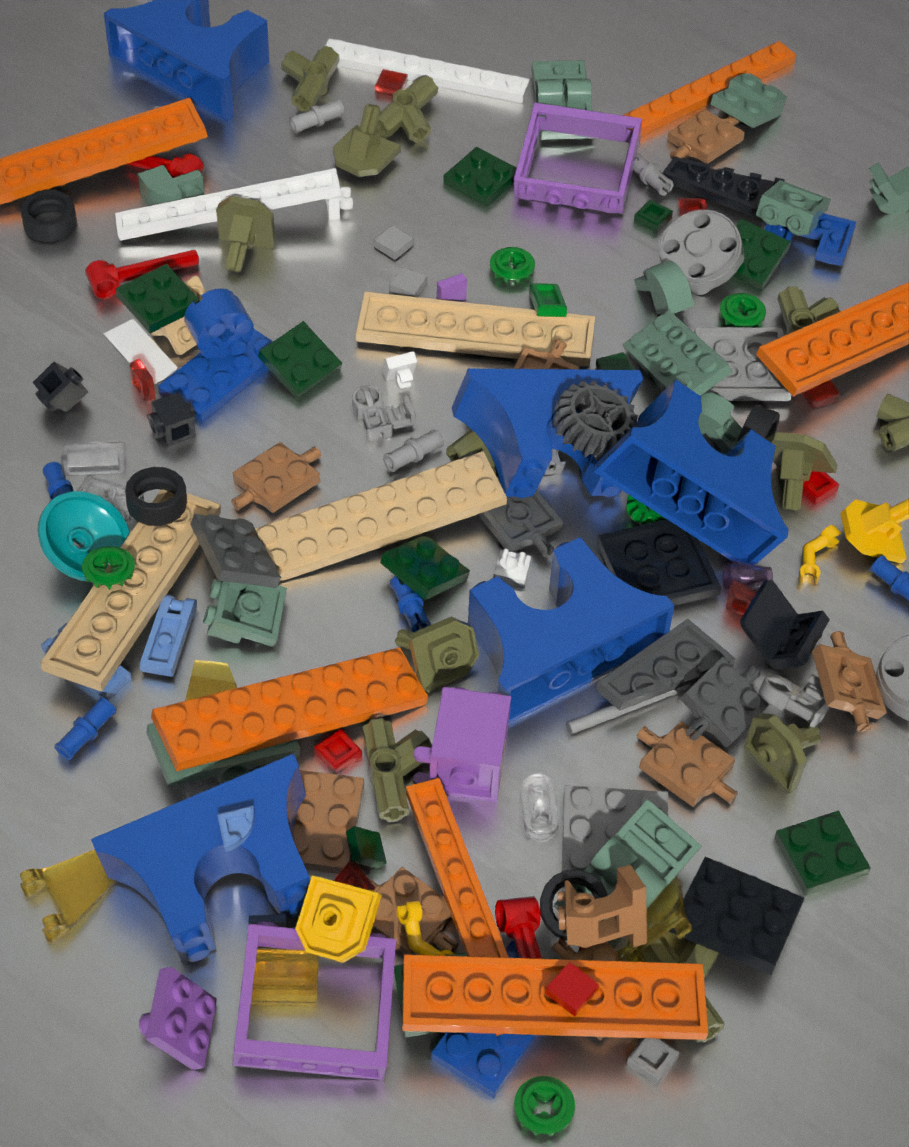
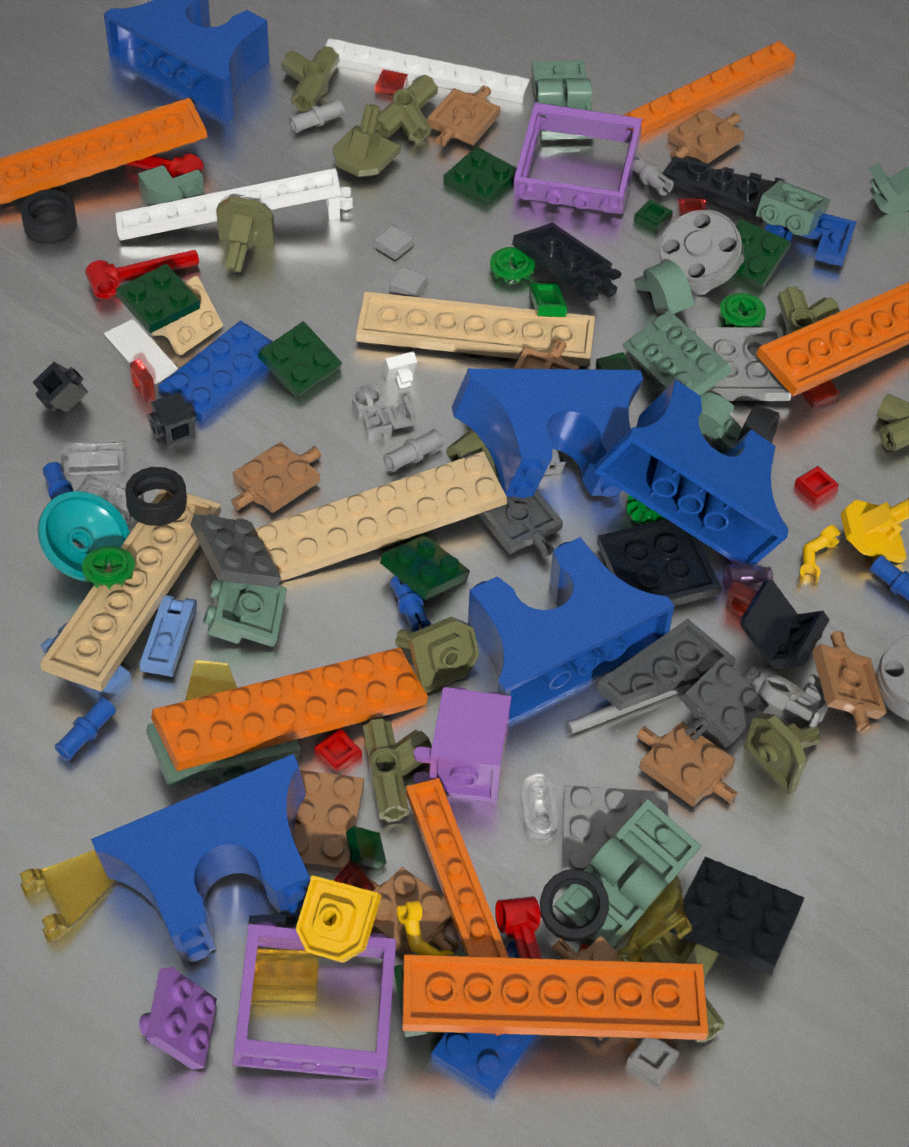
(219, 324): blue brick -> none
(236, 826): medium blue tile -> none
(452, 288): medium lavender tile -> none
(464, 116): none -> medium nougat plate
(513, 568): white tile -> none
(544, 1089): green gear -> none
(568, 259): none -> black tile
(572, 989): red tile -> none
(599, 412): dark grey gear -> none
(623, 908): medium nougat tile -> none
(750, 100): sand green plate -> none
(797, 457): olive piece -> none
(822, 852): dark green plate -> none

